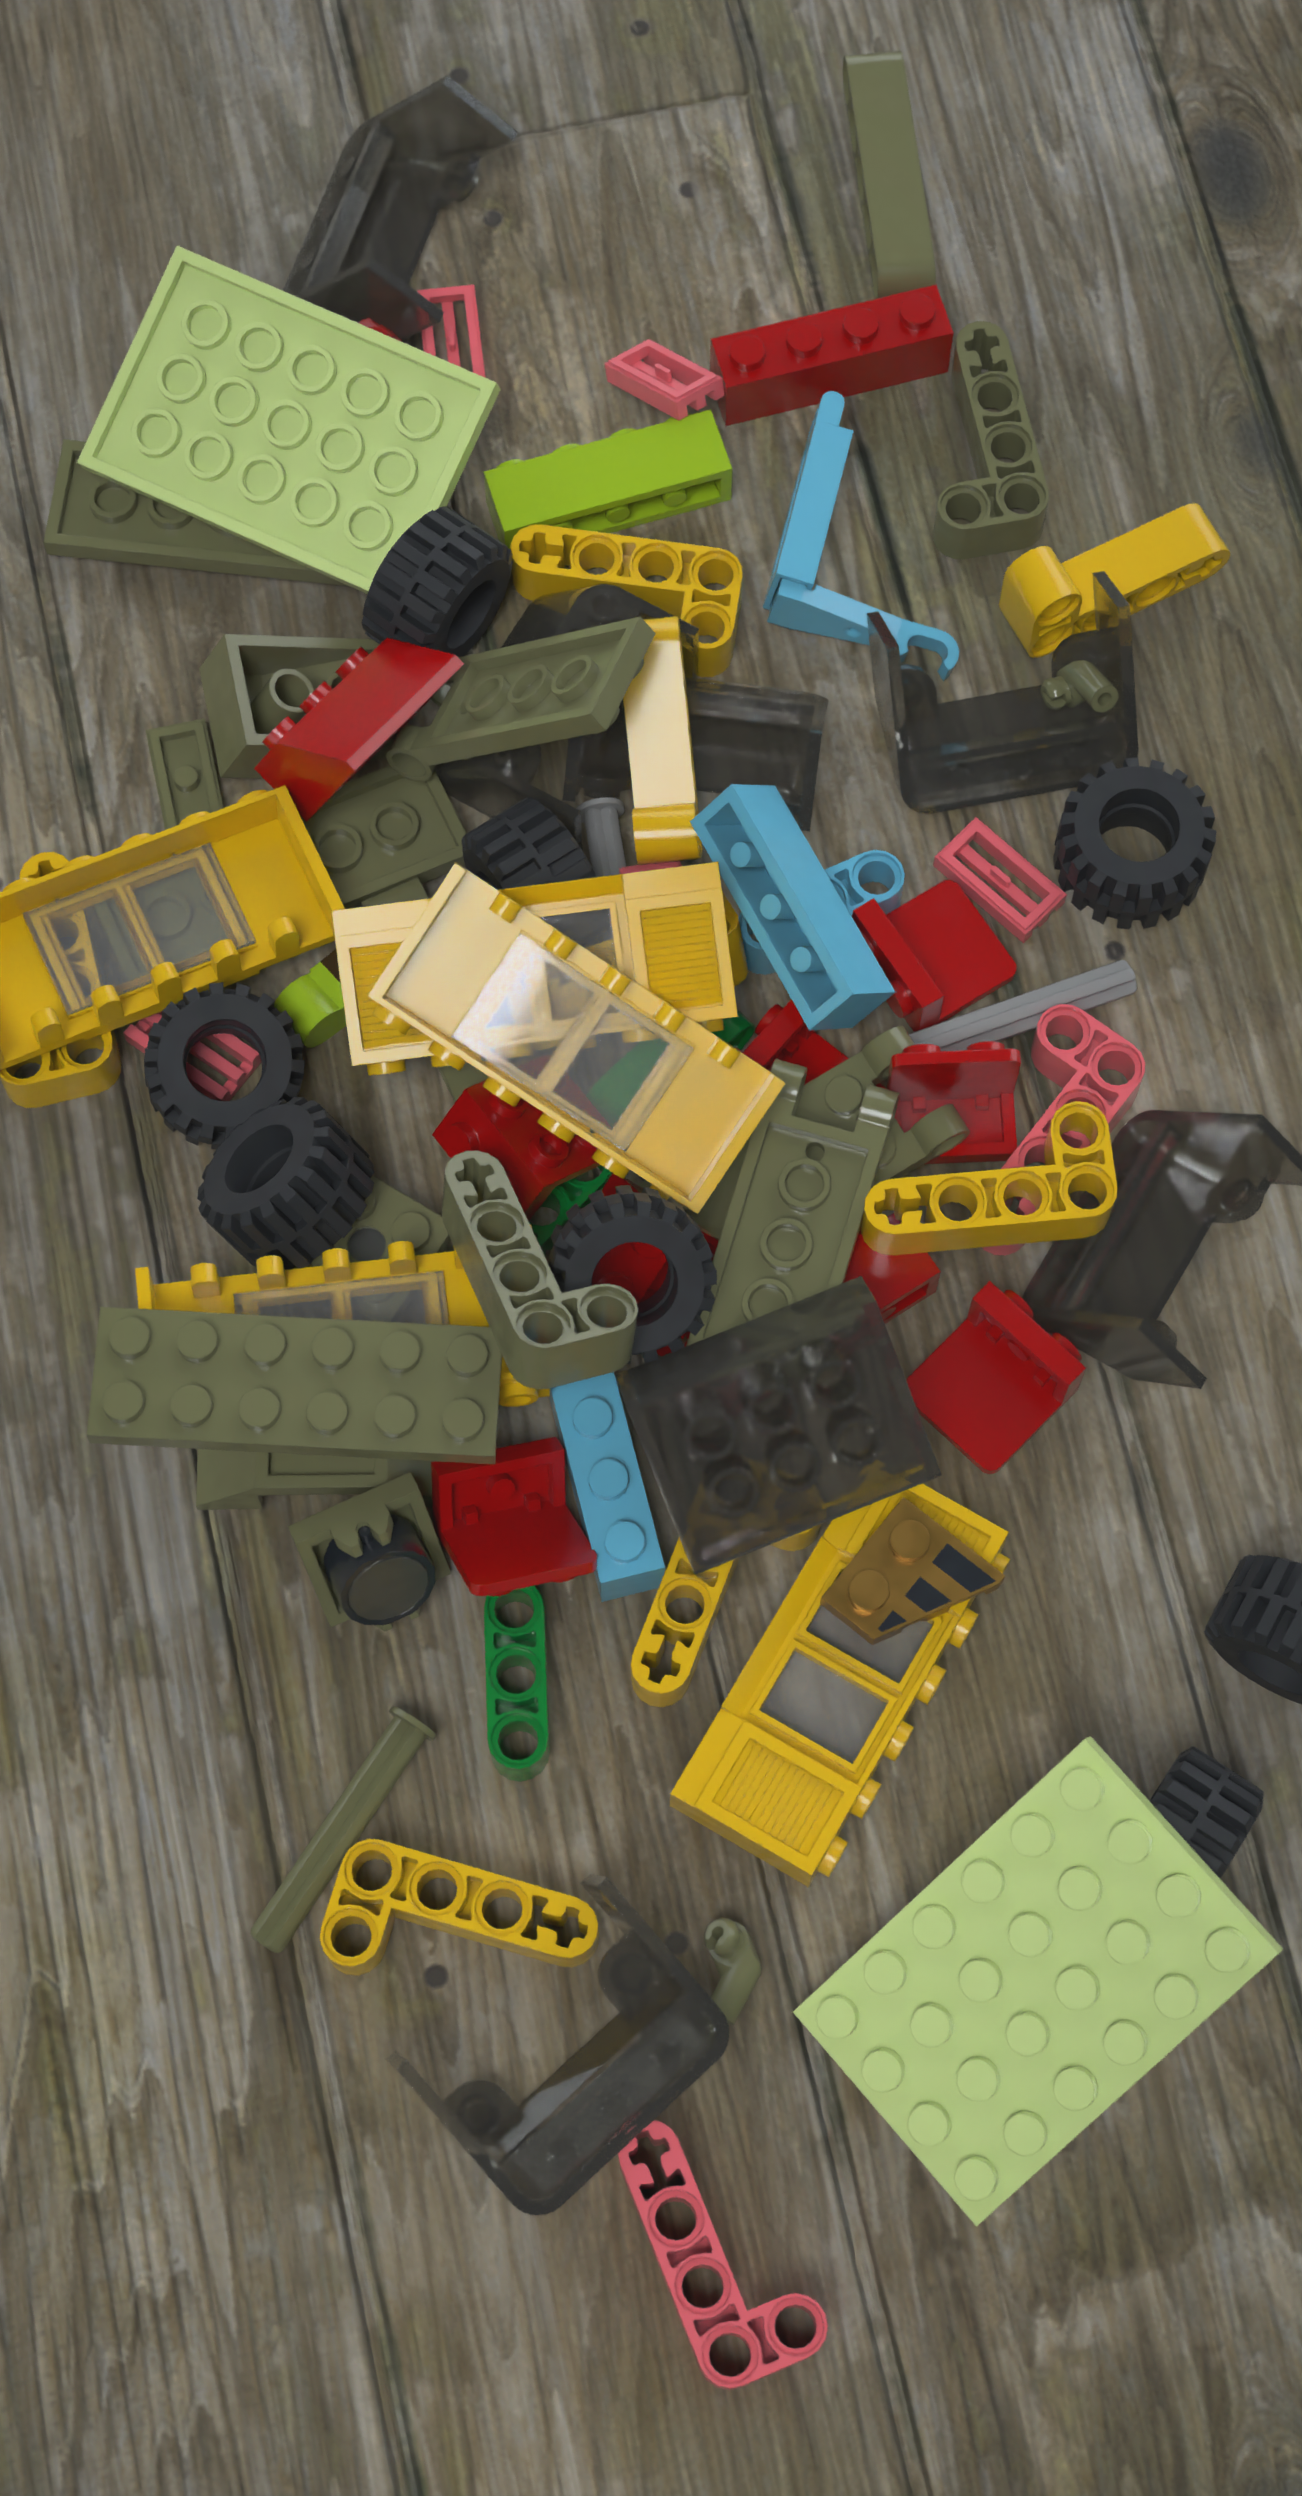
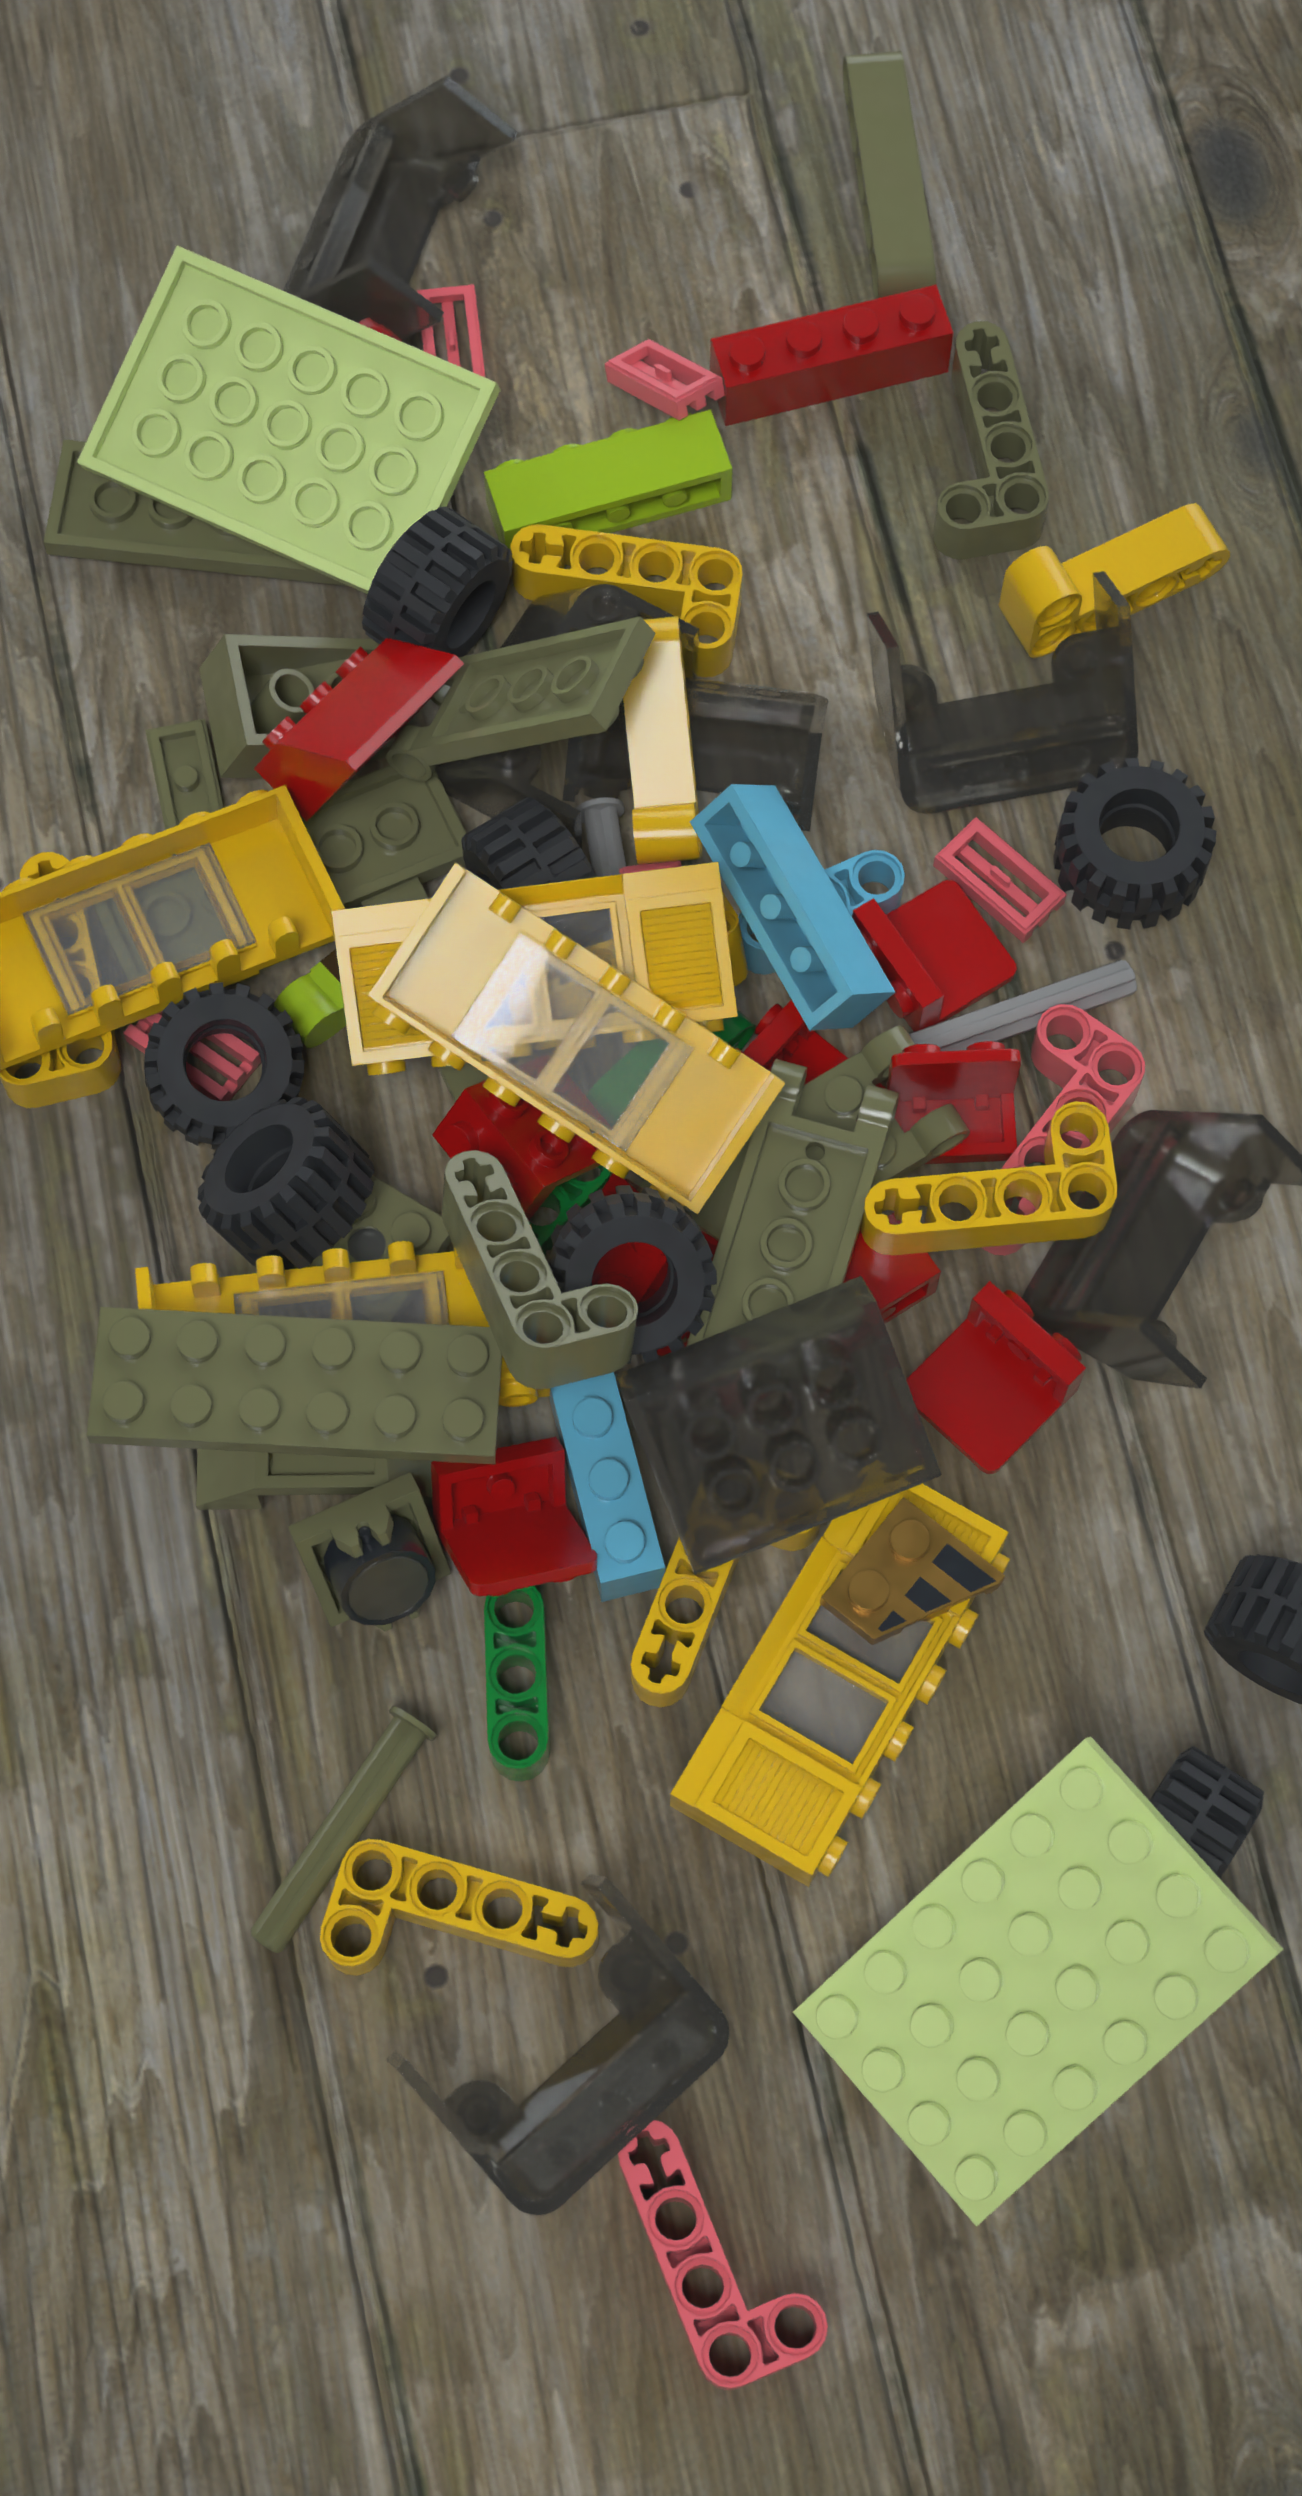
(736, 1964): olive arm -> none
(802, 544): medium azure hinge -> none
(1079, 683): olive arm -> none

